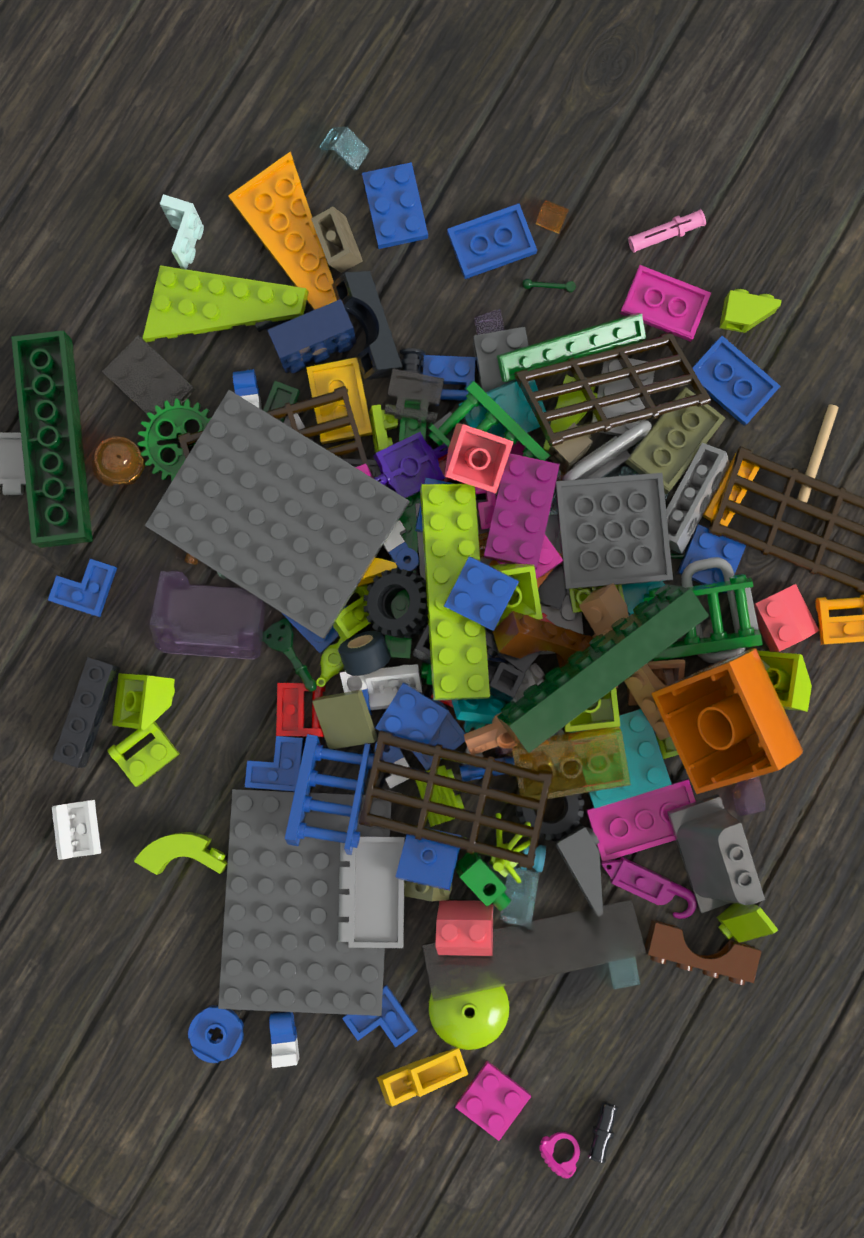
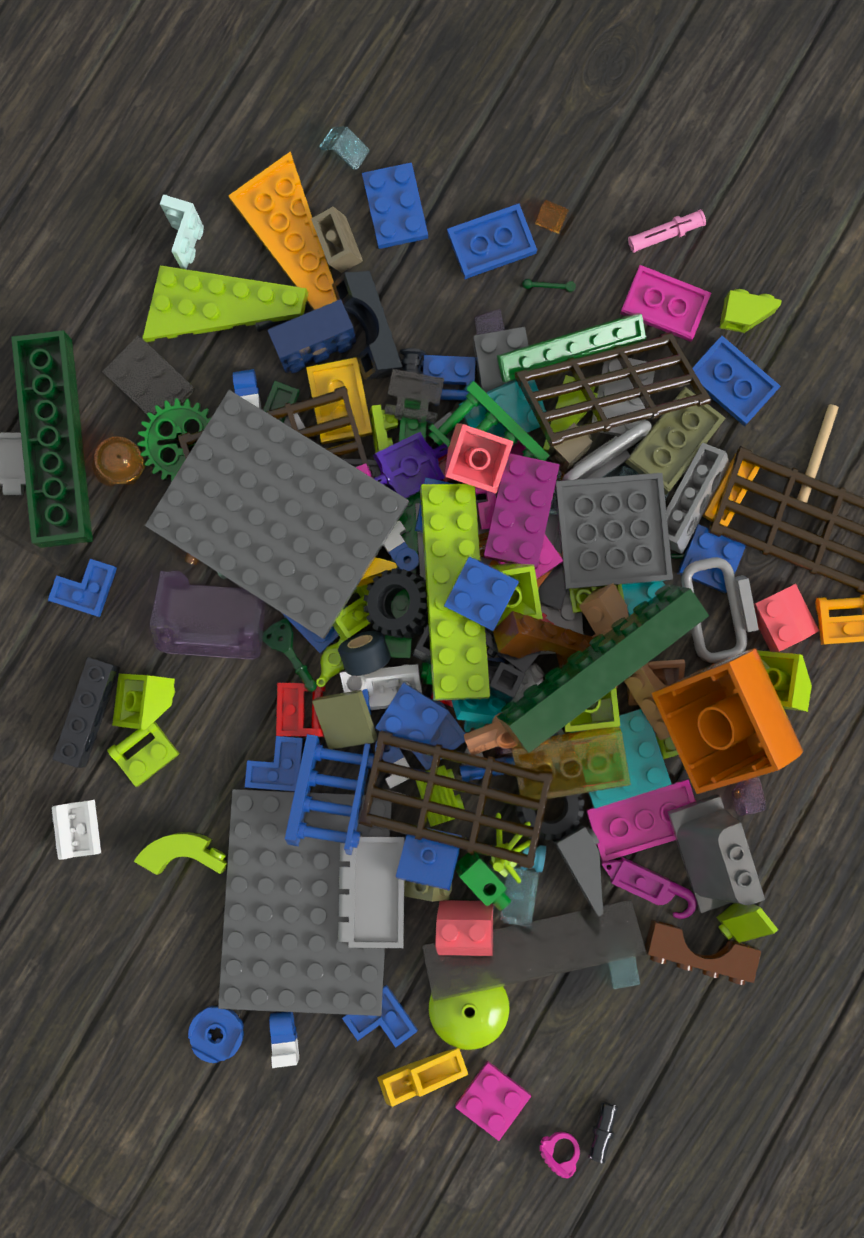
(719, 638): green fence -> none

